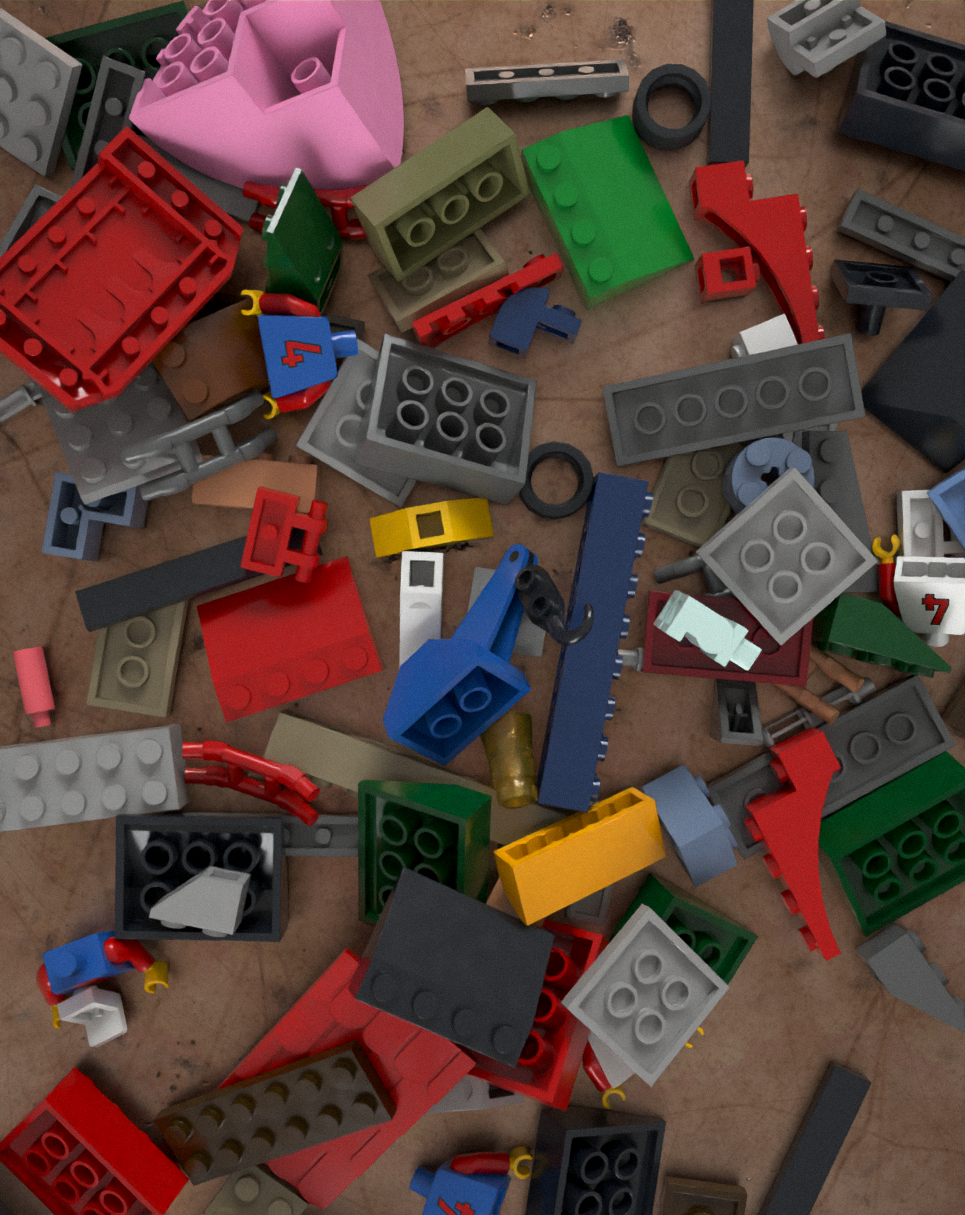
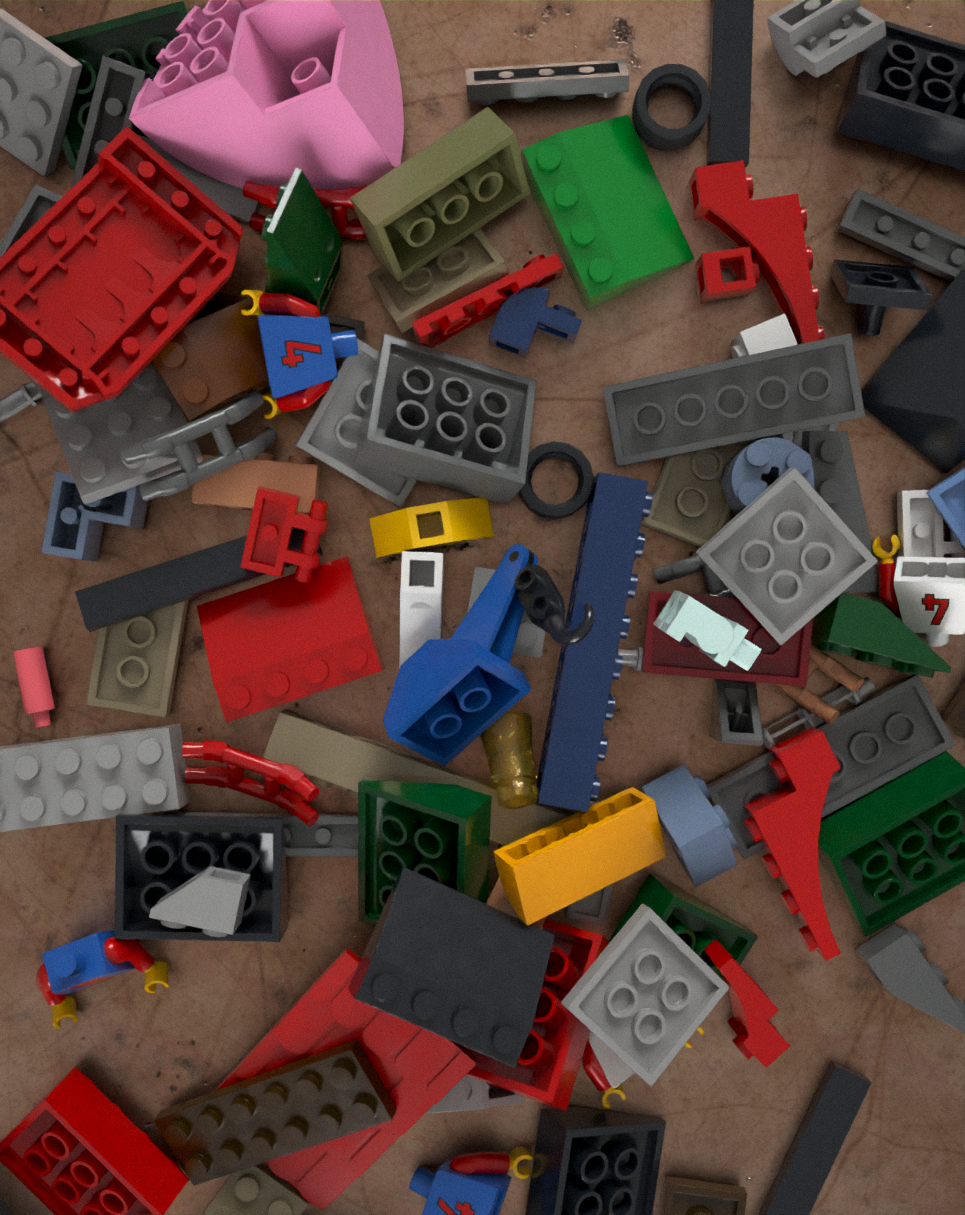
(97, 1010): white bracket -> none
(750, 1010): none -> red slope

